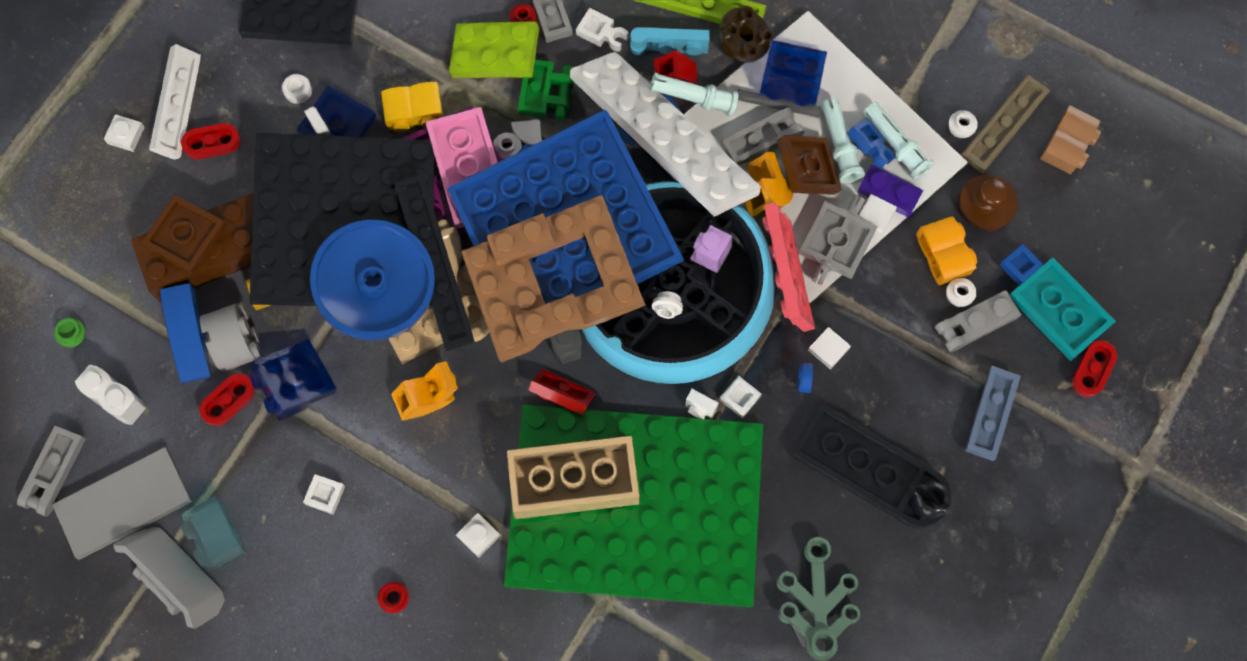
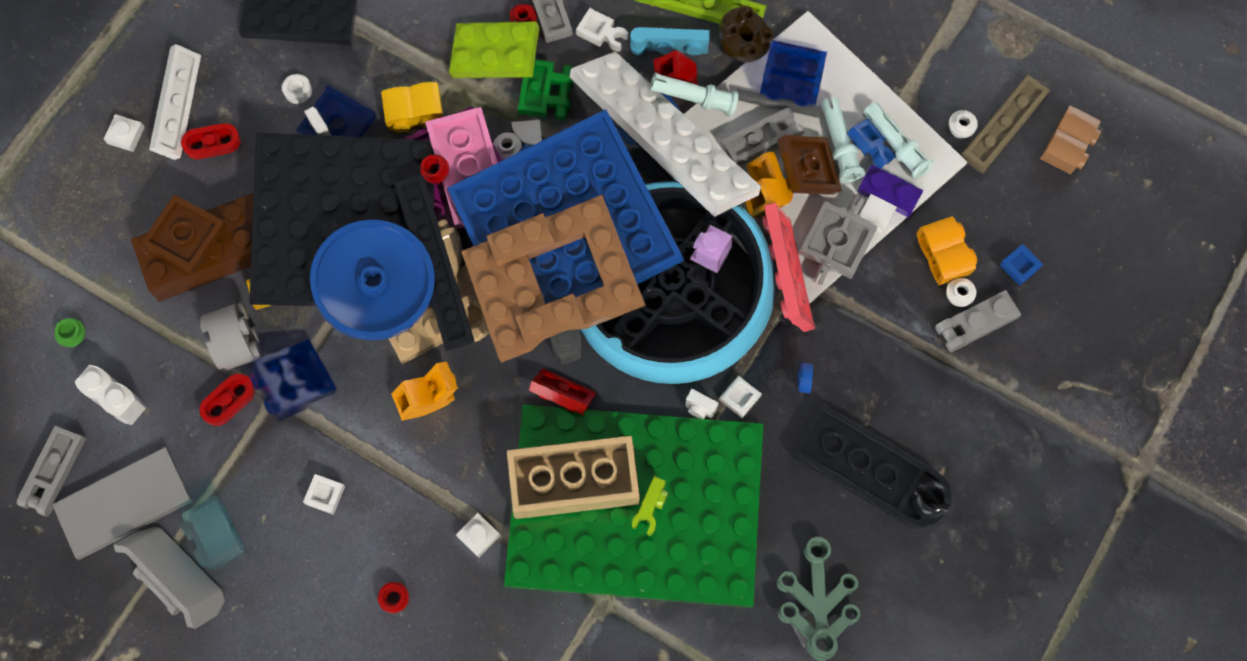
(185, 332): blue slope -> none
(430, 163): none -> red plate
(654, 498): none -> lime plate
(667, 304): white plate -> none
(829, 348): white tile -> none
(988, 202): reddish brown plate -> none
(992, 413): sand blue plate -> none
(1061, 309): teal plate -> none
(1093, 370): red plate -> none

